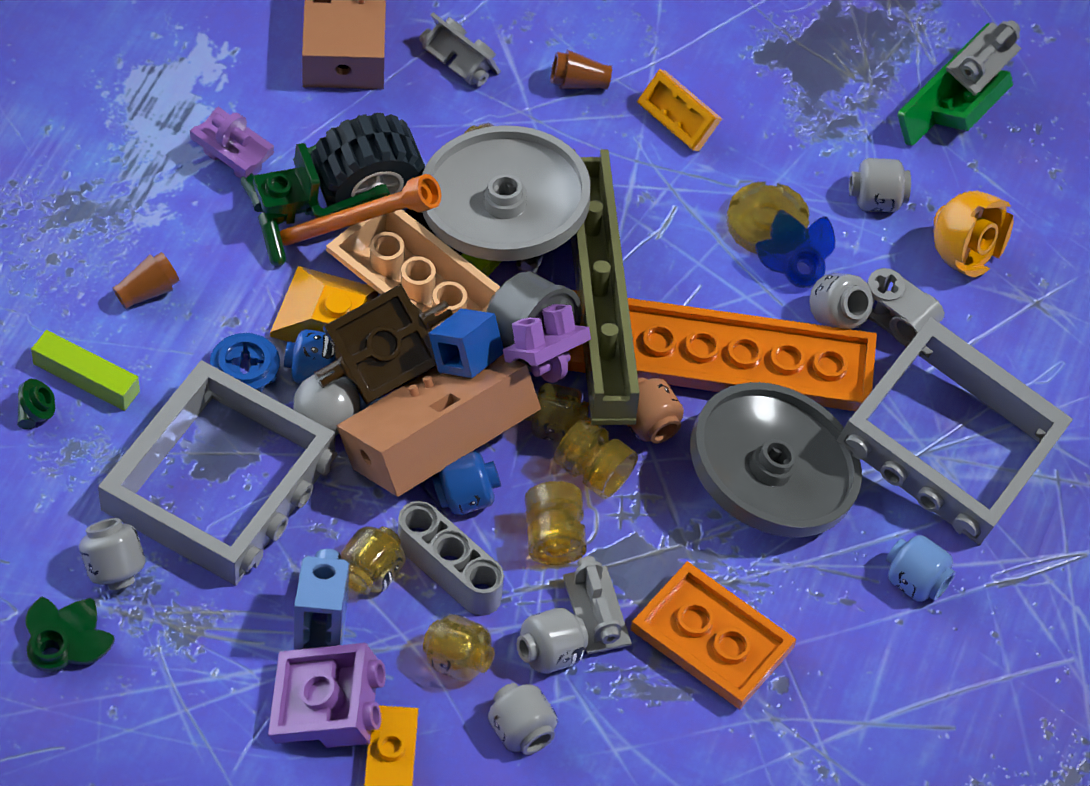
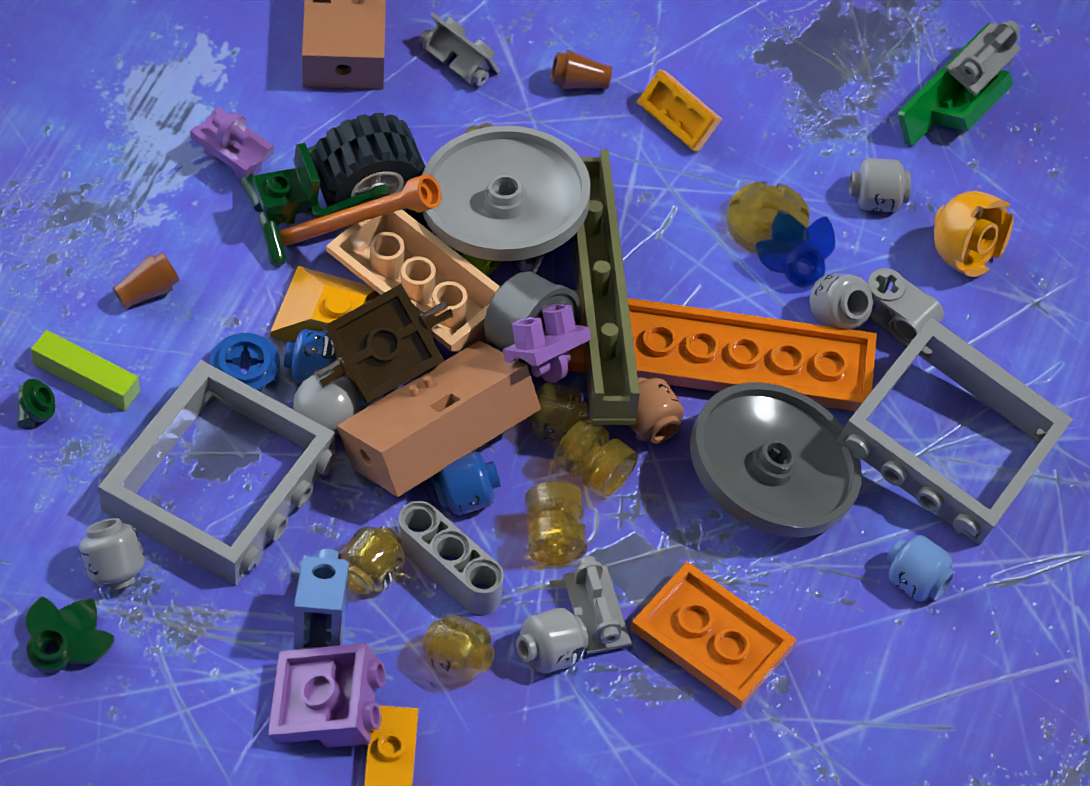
(466, 343): blue brick -> none
(523, 718): light grey head -> none

